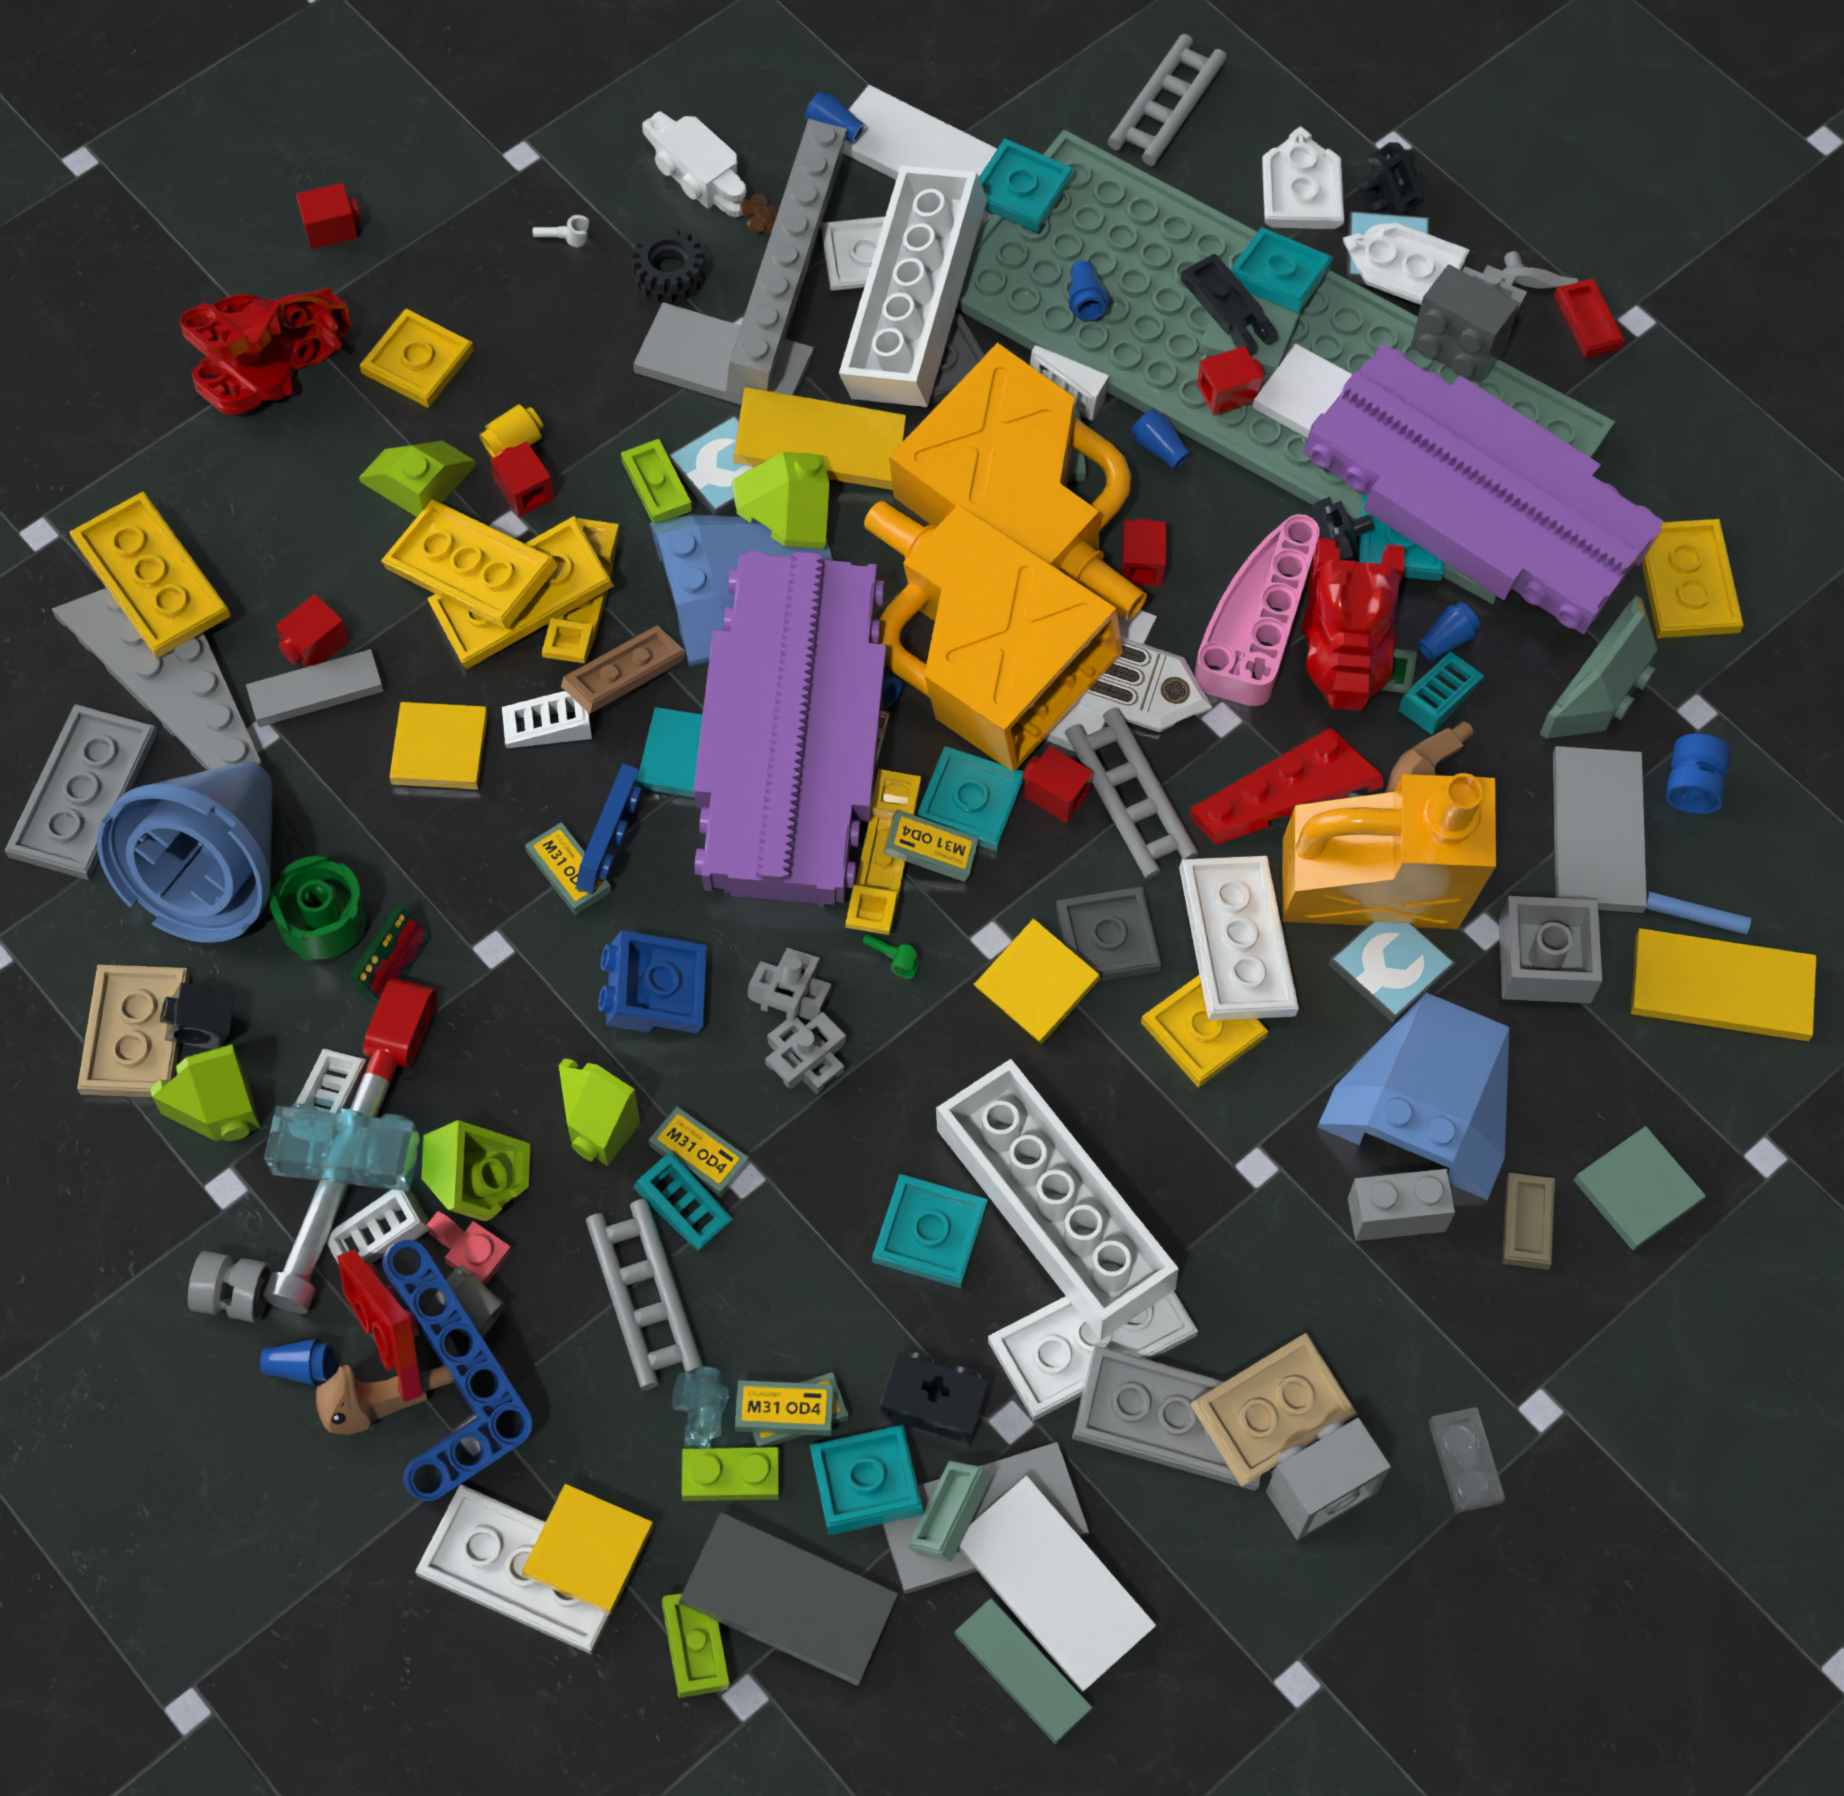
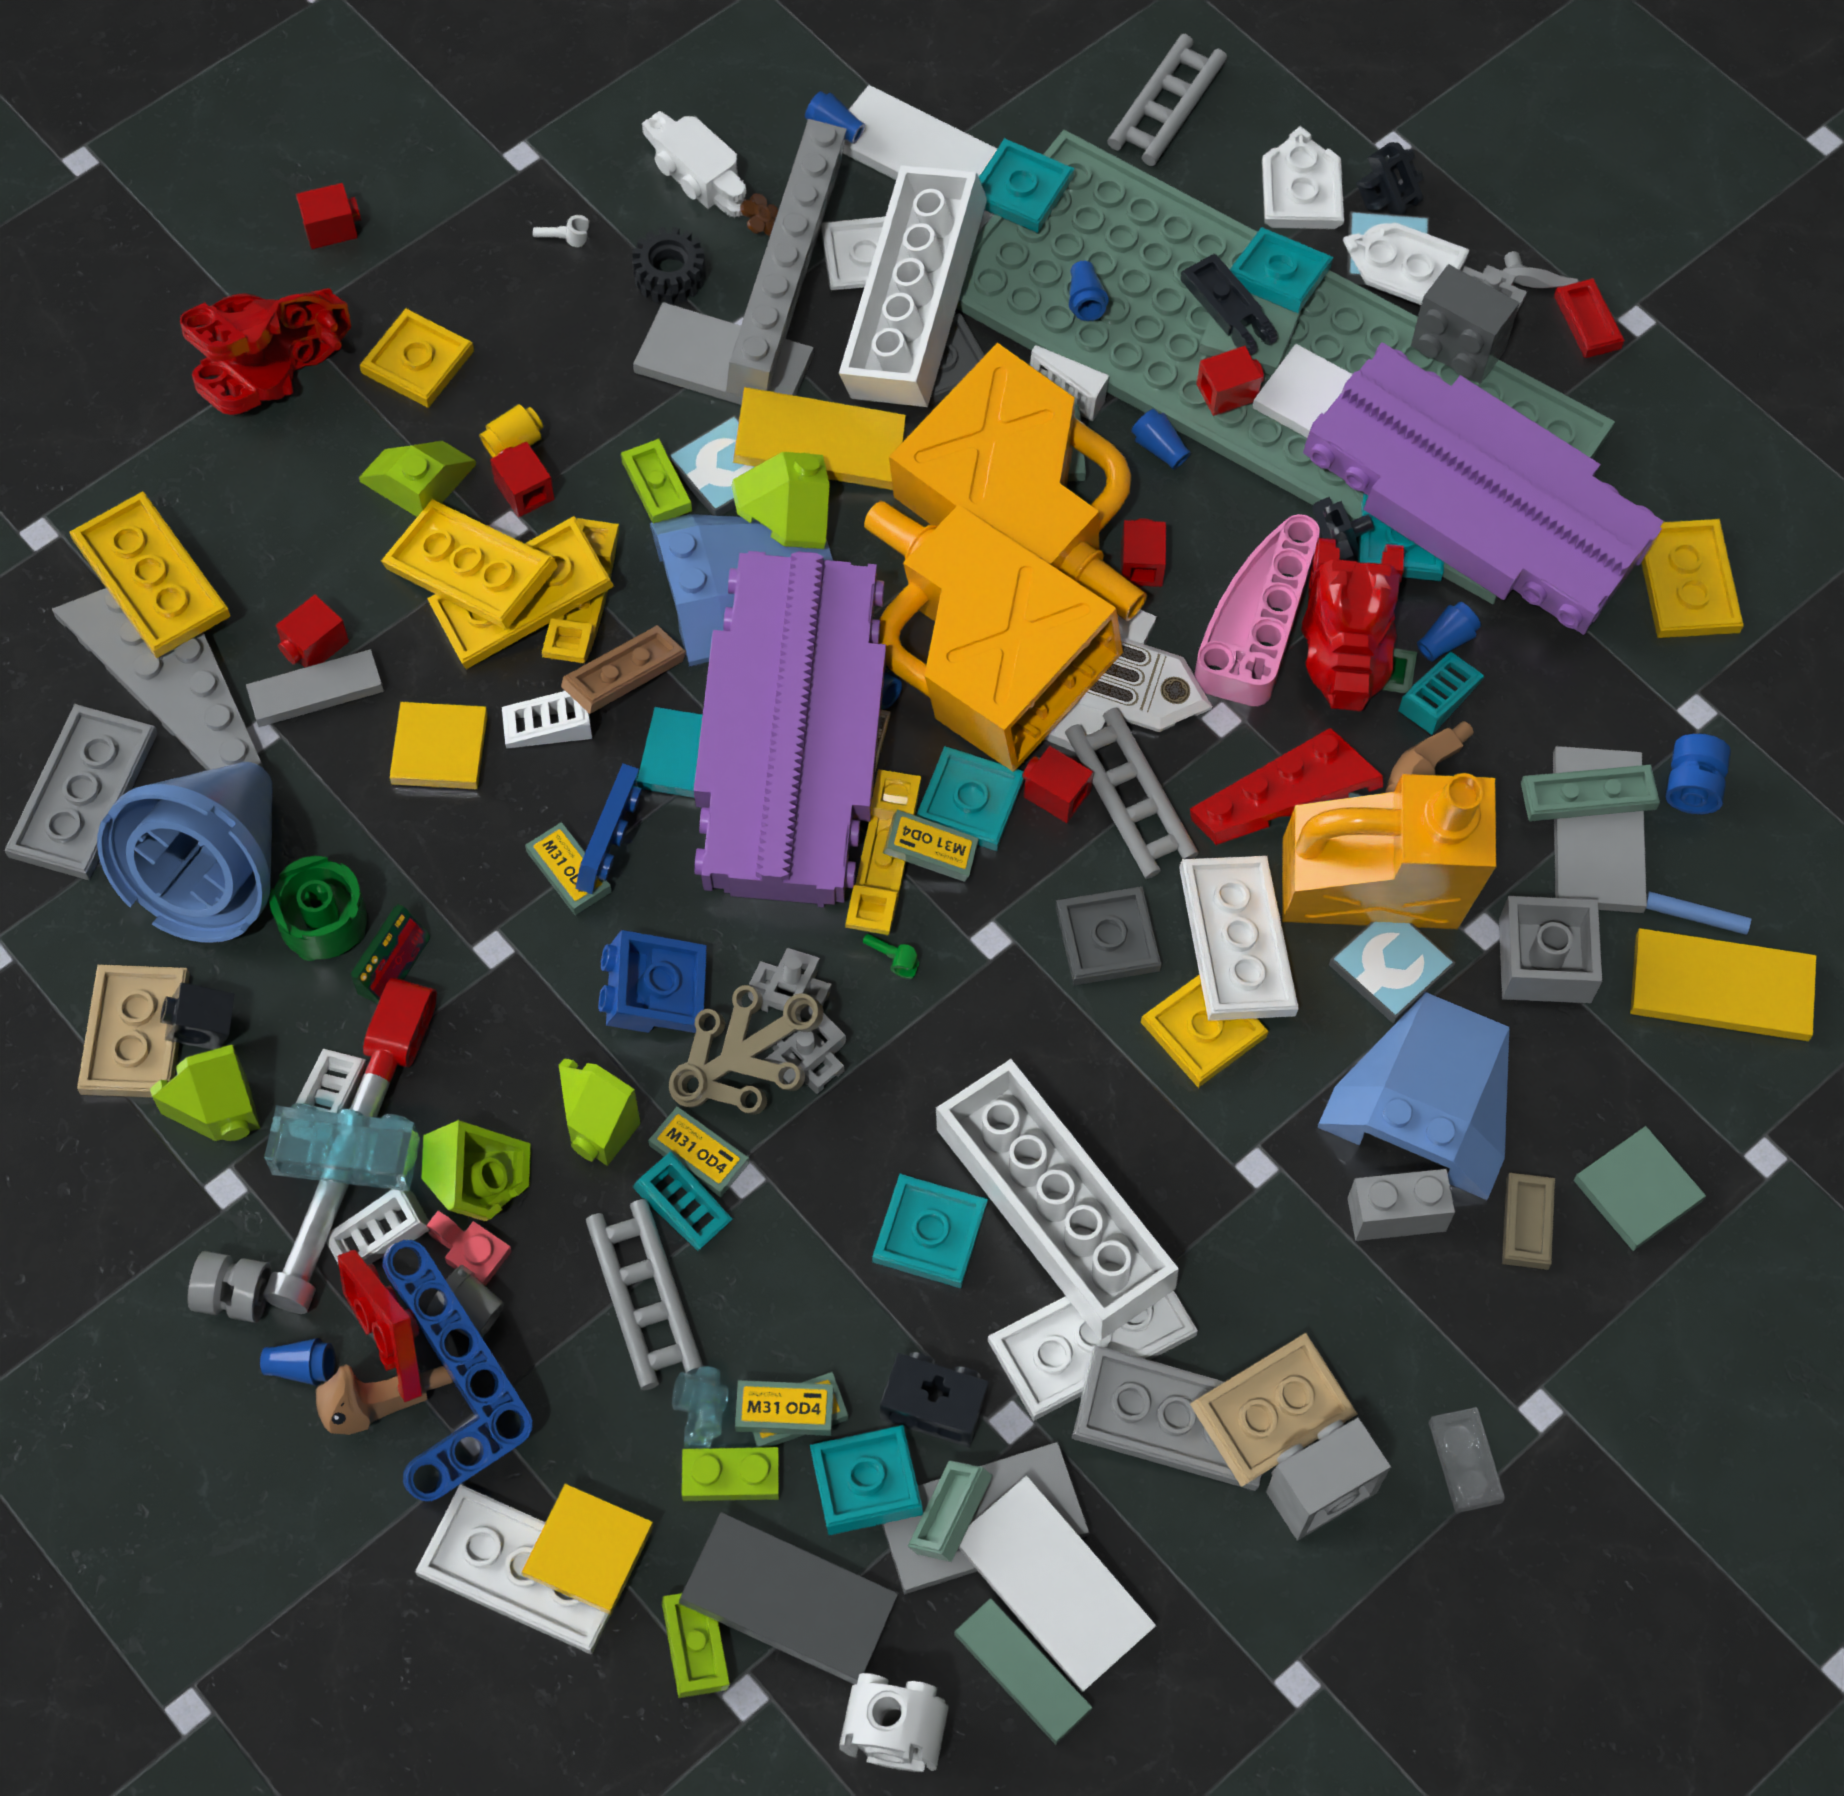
(739, 1052): none -> dark tan plant
(910, 1741): none -> white brick
(1037, 981): yellow tile -> none
(1590, 792): none -> sand green tile
(1607, 678): sand green wedge -> none

